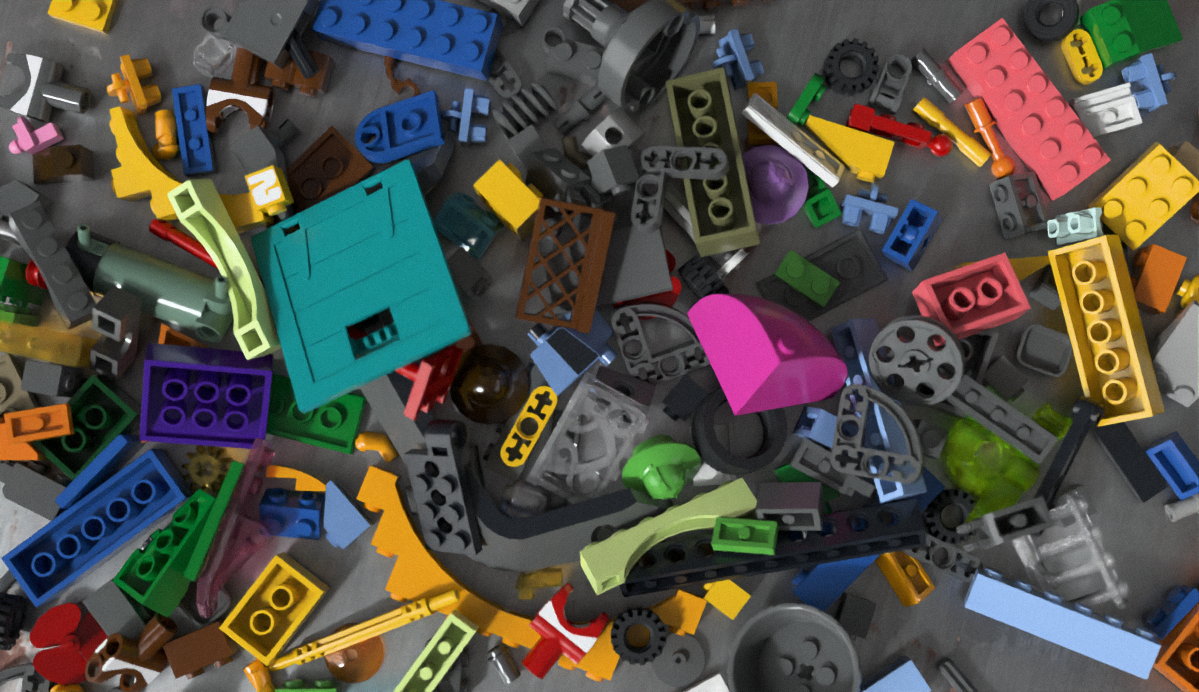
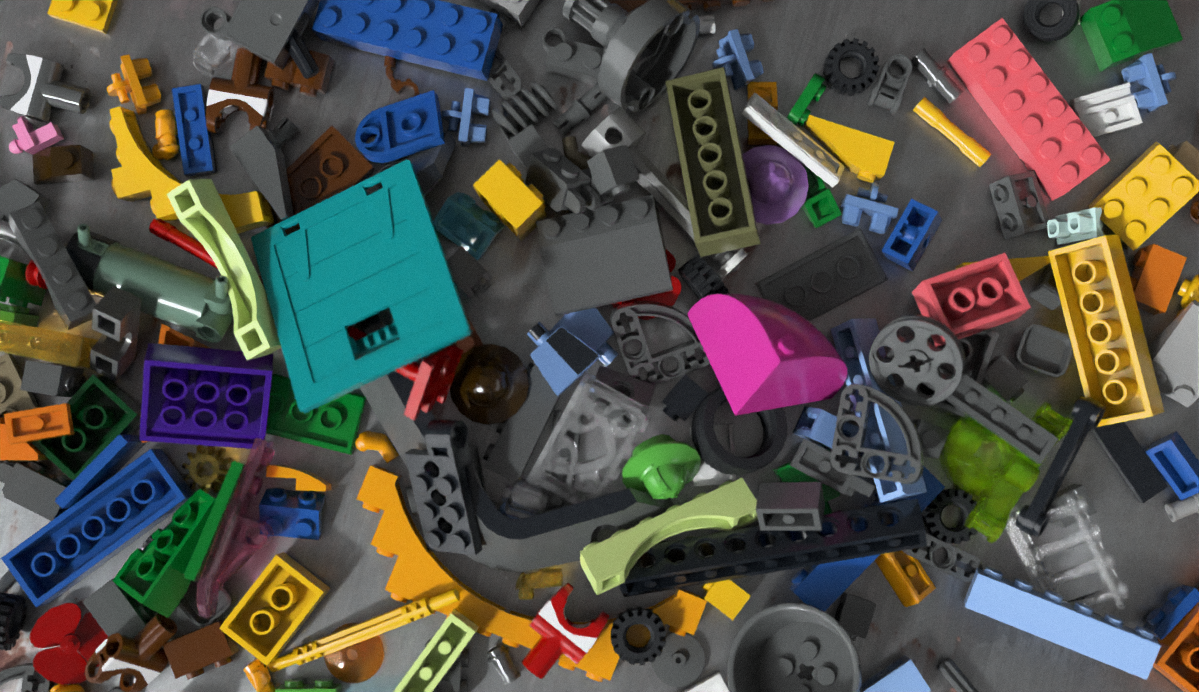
(269, 190): brick -> none
(343, 516): medium blue slope -> none
(510, 442): yellow beam -> none
(591, 268): reddish brown fence -> none
(660, 174): dark grey beam -> none
(745, 535): bright green plate -> none
(806, 278): bright green plate -> none
(886, 126): red plate -> none
(1002, 165): orange pin -> none
(1008, 524): dark grey hinge -> none
(1082, 57): yellow beam -> none

